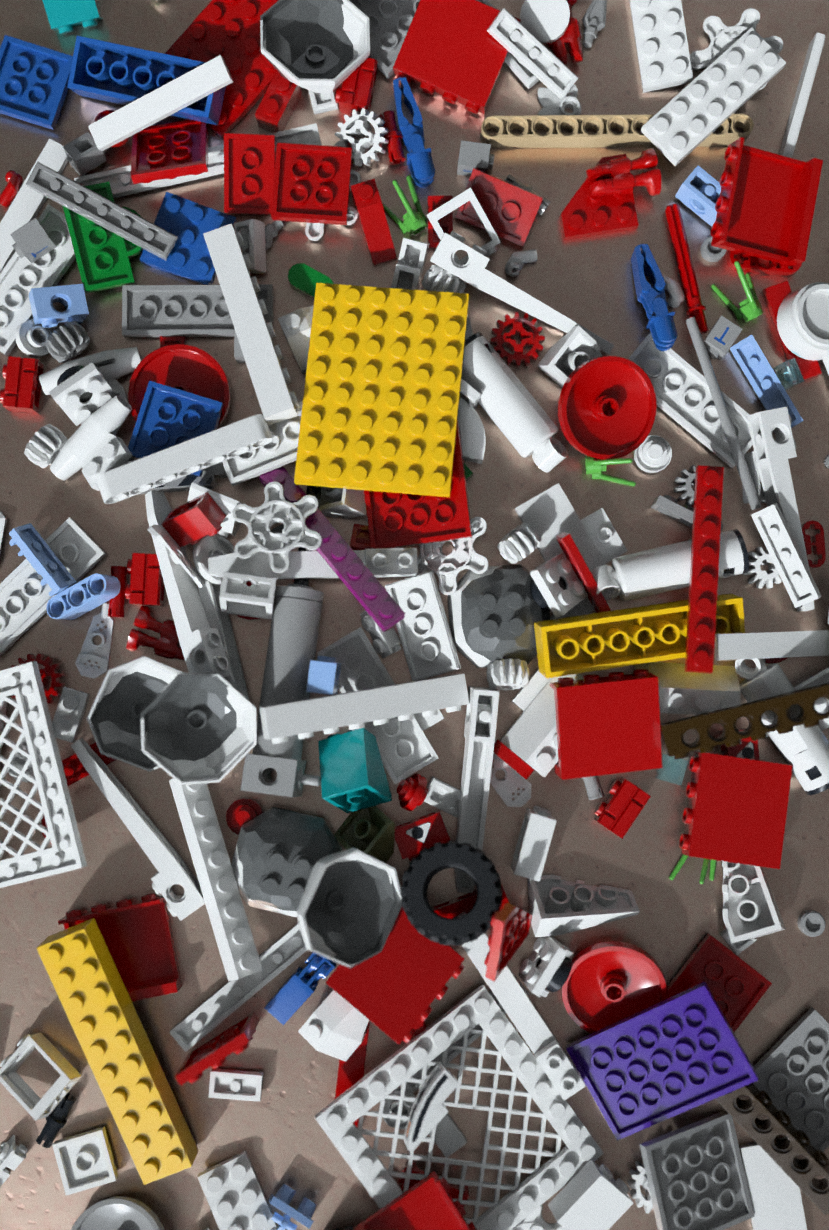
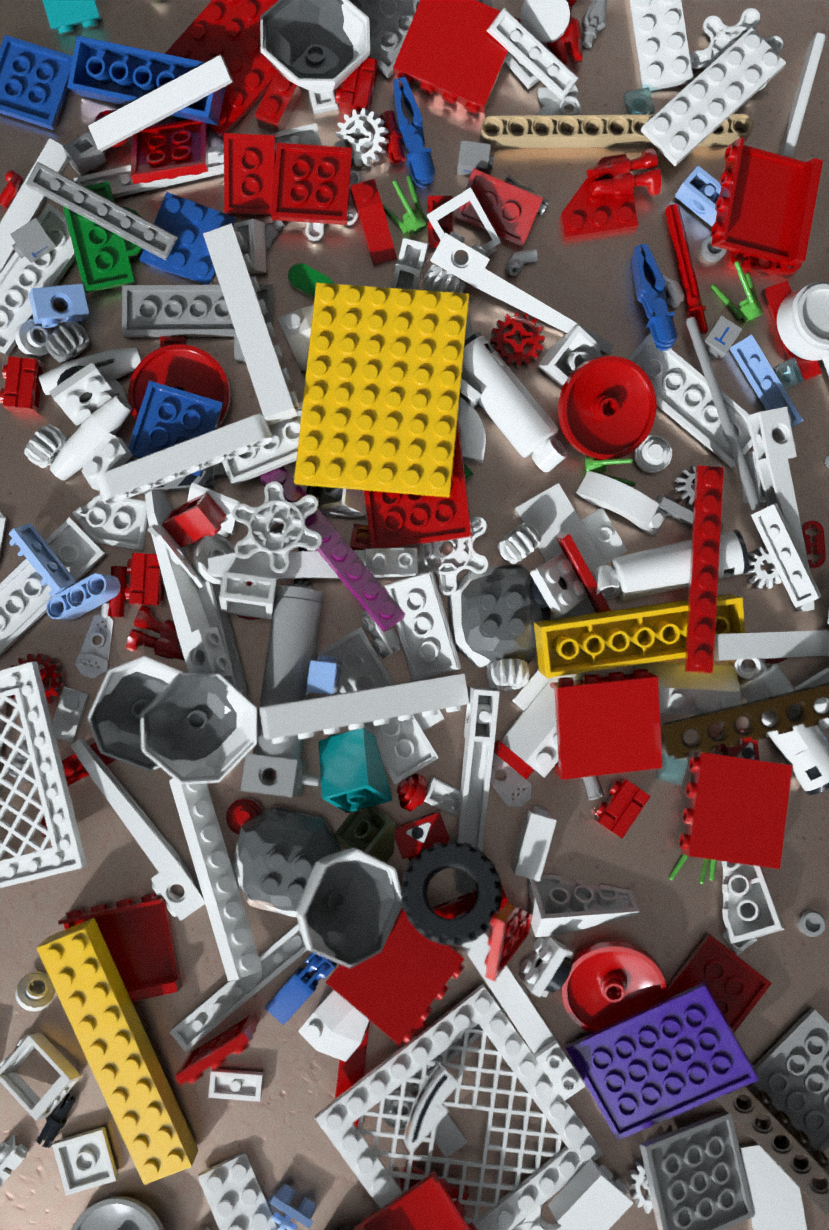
(35, 991): none -> white plate
(115, 524): none -> white tile
(623, 500): none -> white arch
(639, 102): none -> clear light blue plate

